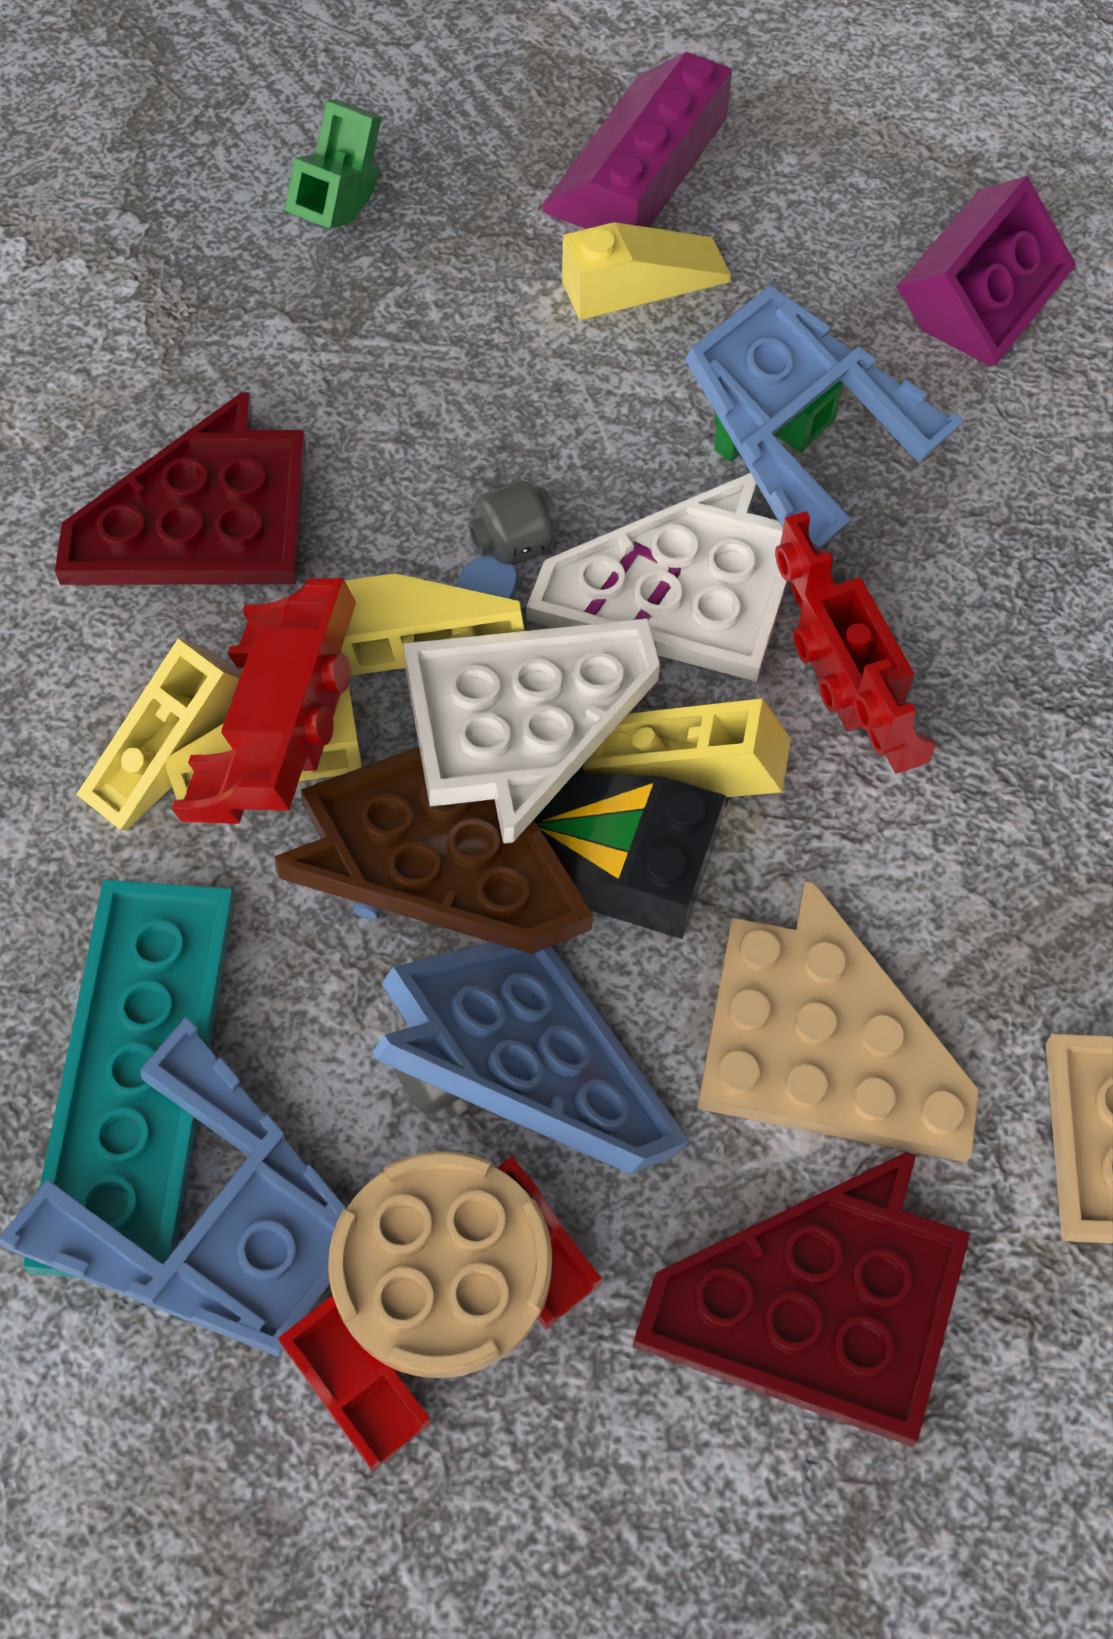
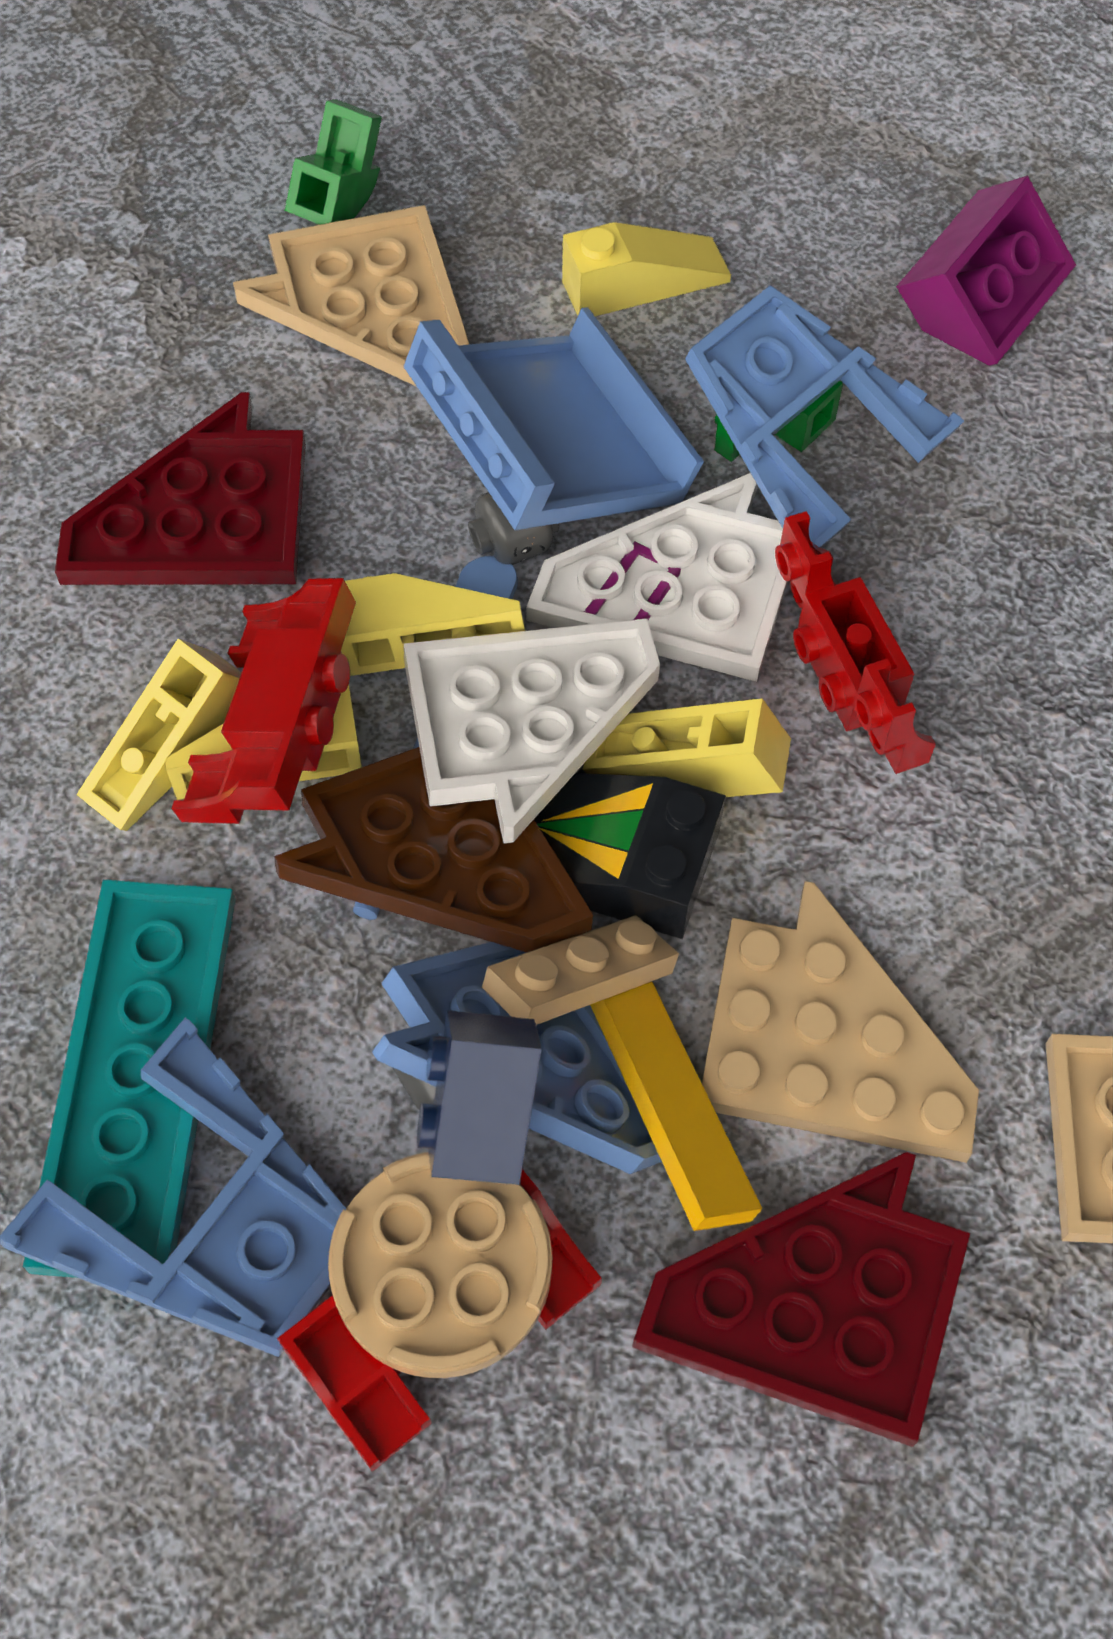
(359, 286): none -> tan wing
(481, 1098): none -> dark blue brick
(554, 423): none -> medium blue panel
(580, 970): none -> tan plate
(645, 145): magenta slope -> none
(676, 1110): none -> yellow tile

